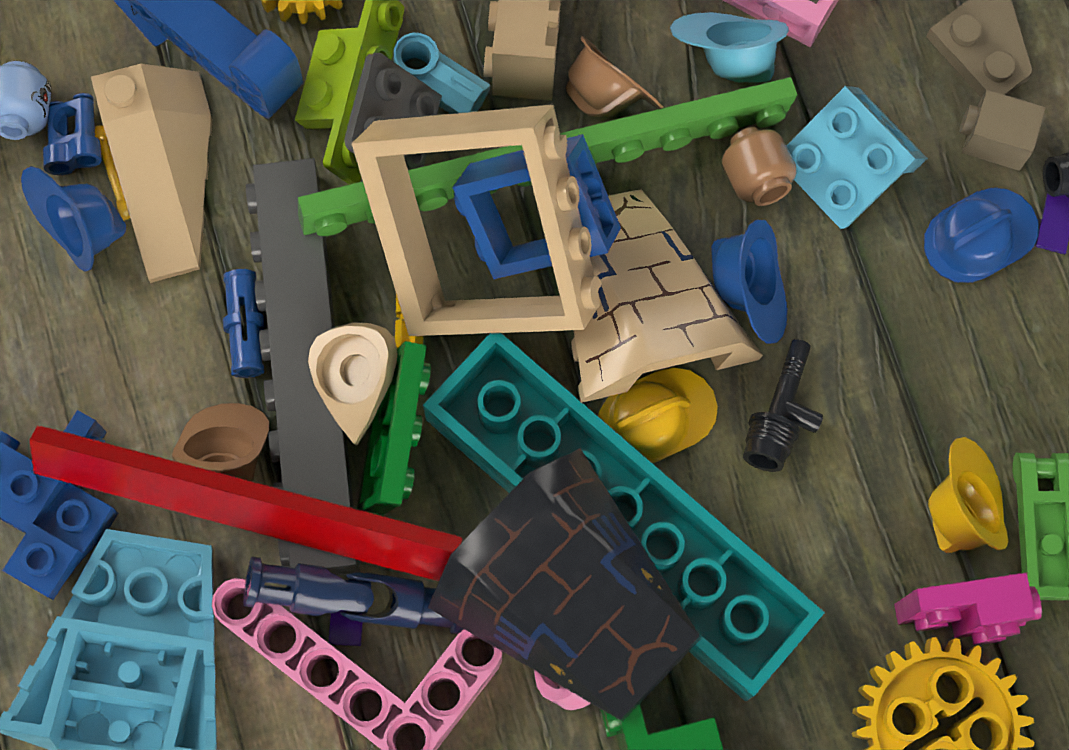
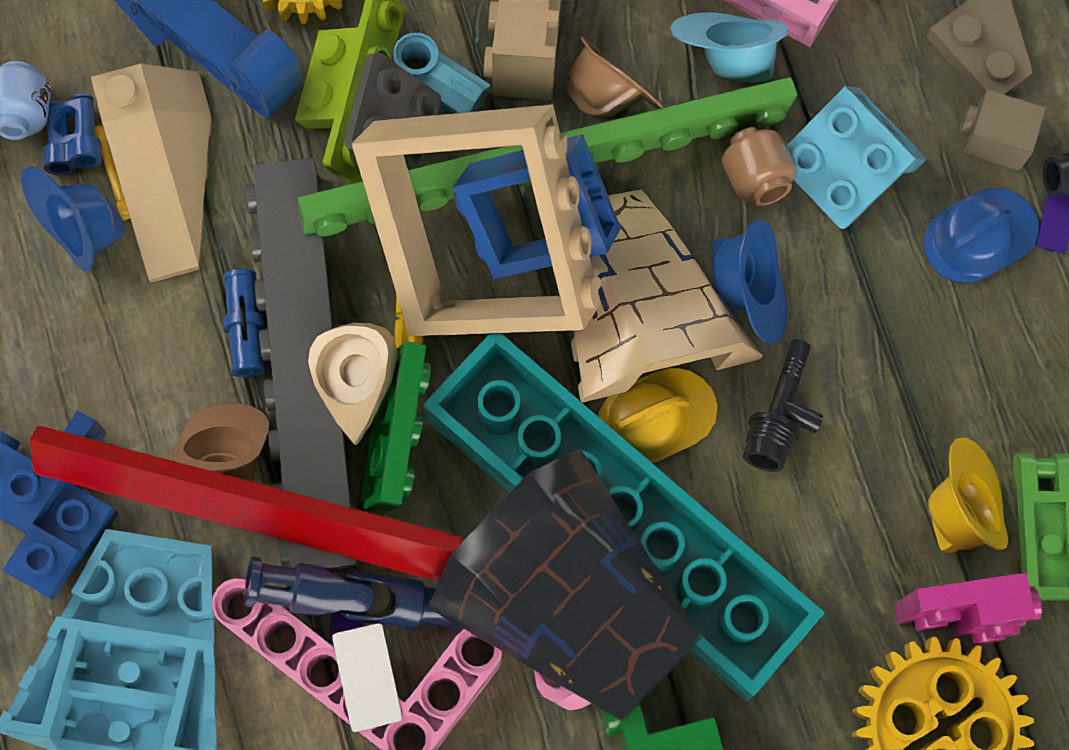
(367, 677): none -> white sticker

